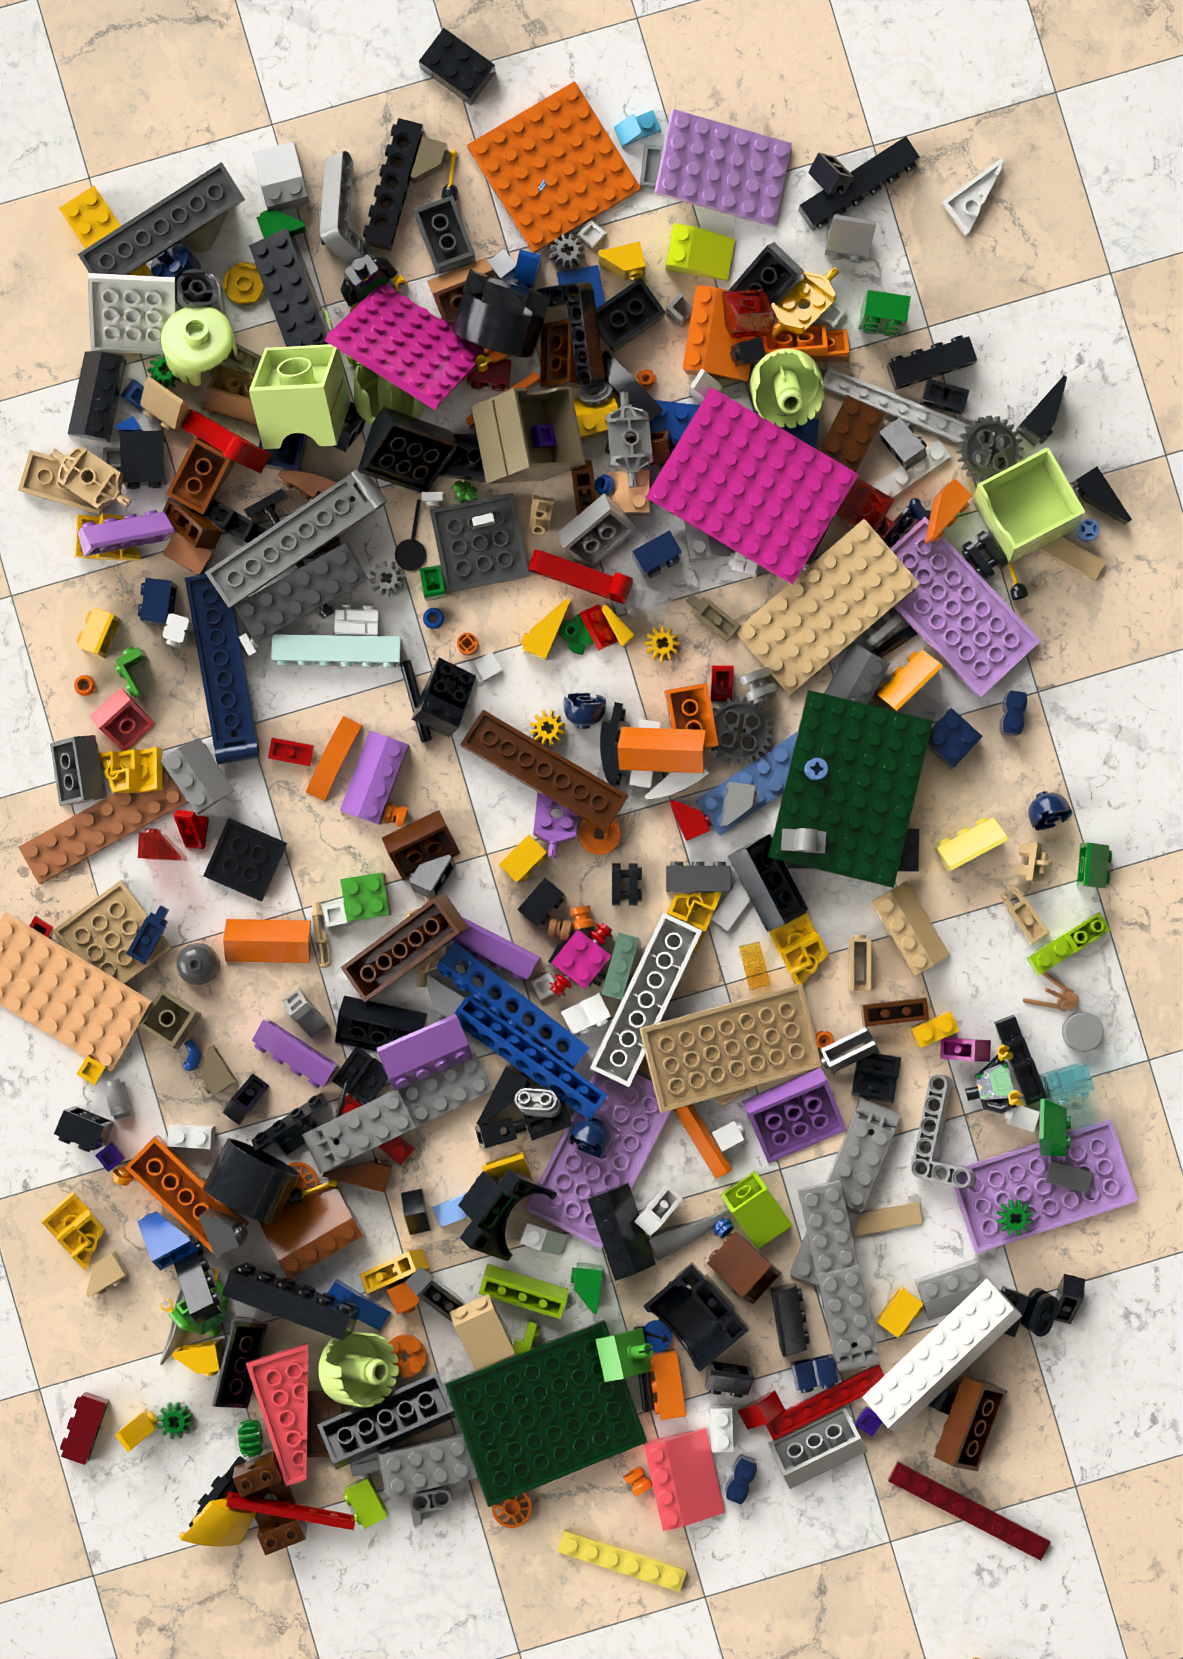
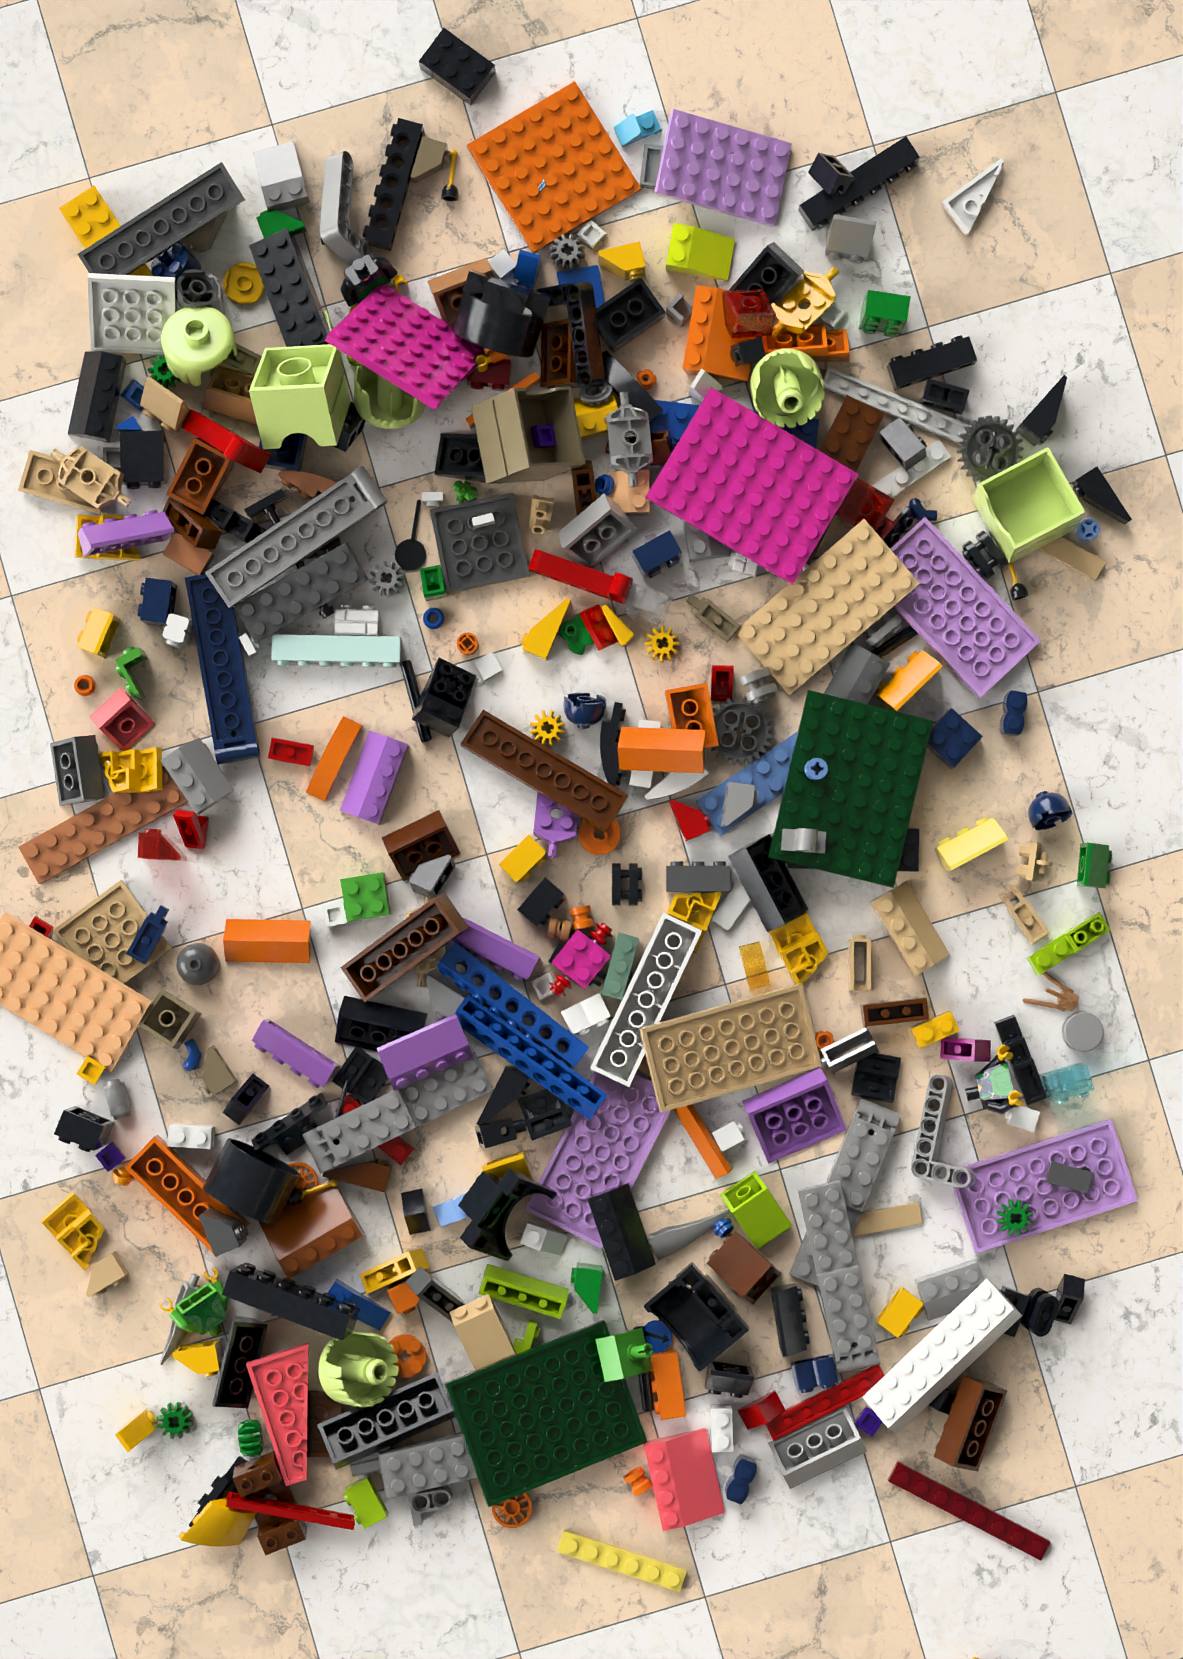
(84, 1428): dark red brick -> none
(164, 1241): slope -> none
(198, 1285): black brick -> none
(245, 859): black plate -> none
(305, 1013): light grey tile -> none
(320, 935): tan piece -> none
(395, 814): orange wheel -> none
(406, 450): black slope -> none
(444, 234): dark grey brick -> none
(538, 1102): light grey brick -> none
(591, 1137): dark blue cylinder -> none
(658, 1210): white brick -> none
(723, 1099): tan axle -> none
(946, 504): orange slope -> none
(1053, 1129): green slope -> none

